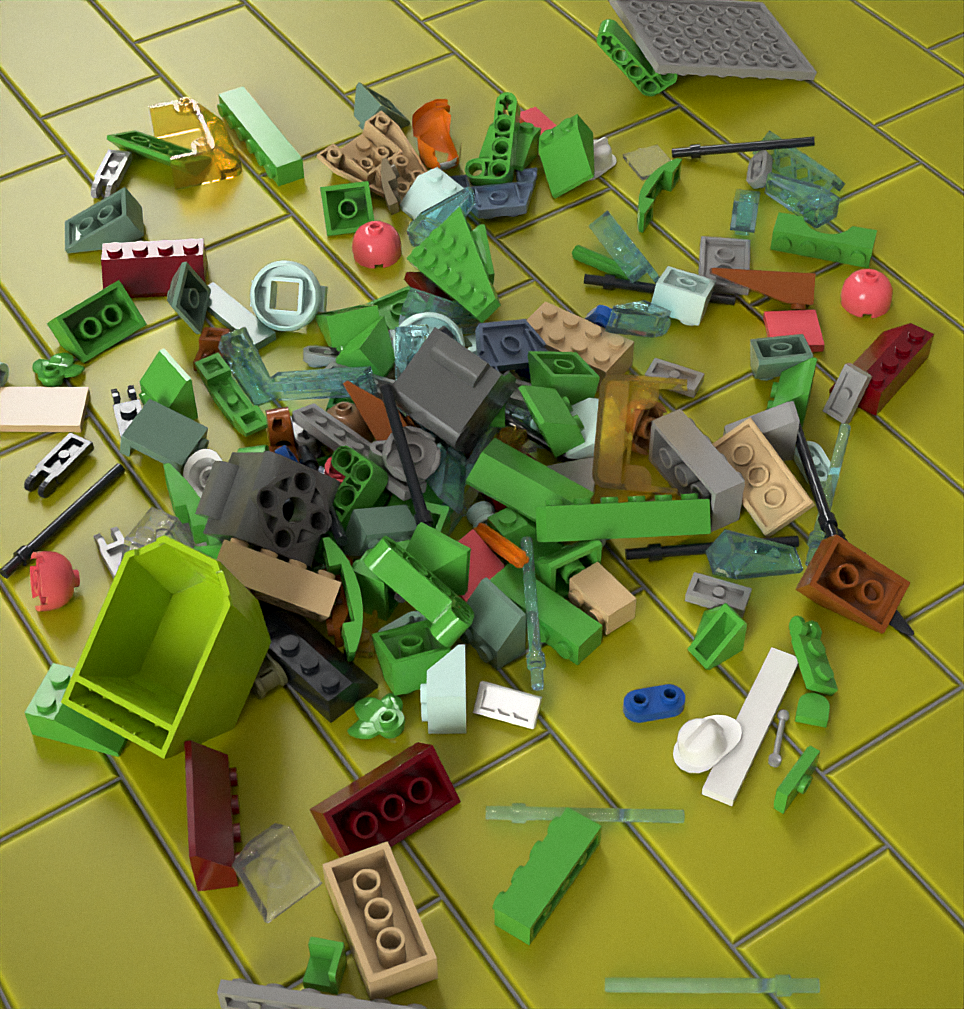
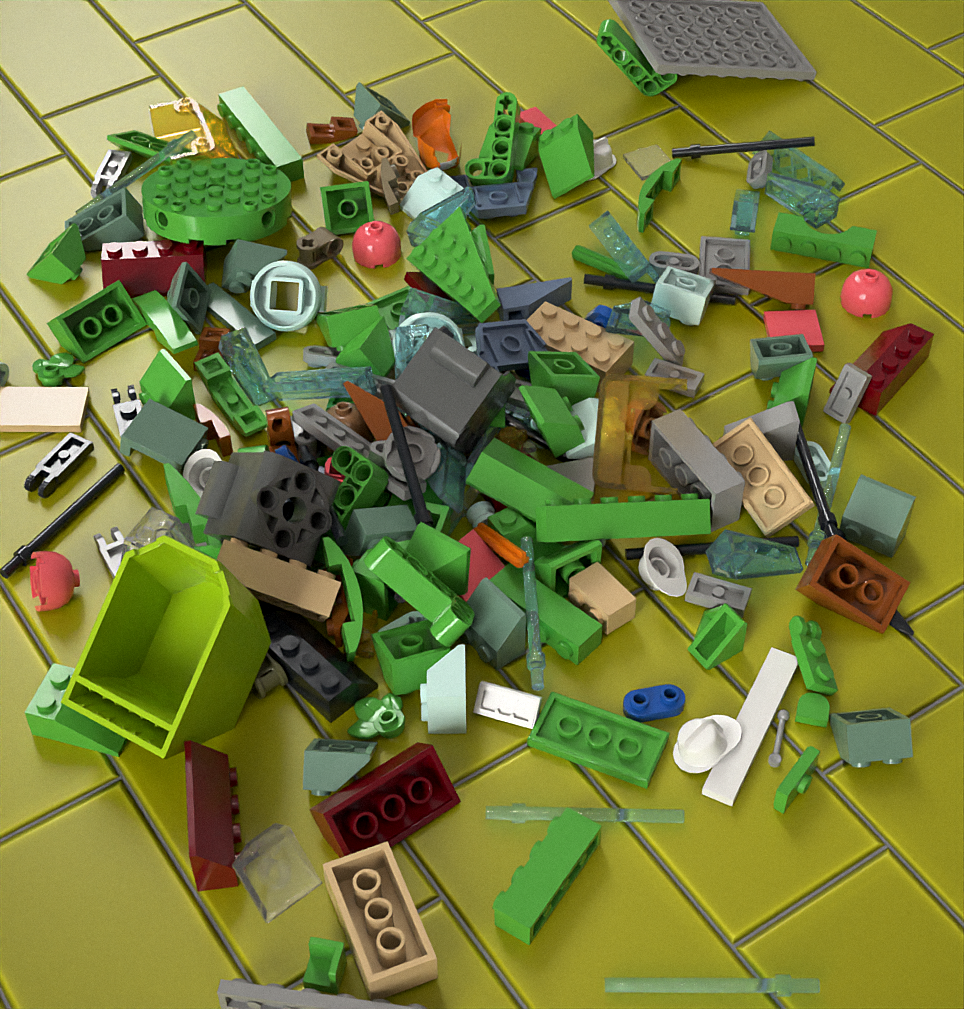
(60, 258): none -> bright green slope
(165, 322): none -> bright green slope
(173, 148): none -> clear light blue bar
(216, 200): none -> bright green brick
(216, 428): none -> dark orange slope
(245, 262): none -> sand green slope
(318, 247): none -> dark tan piece
(333, 762): none -> sand green slope
(338, 130): none -> dark orange slope
(523, 300): none -> sand blue slope
(598, 739): none -> bright green tile
(656, 332): none -> light grey plate
(661, 260): none -> light grey plate
(663, 568): none -> white piece
(872, 736): none -> sand green slope
(877, 516): none -> sand green slope

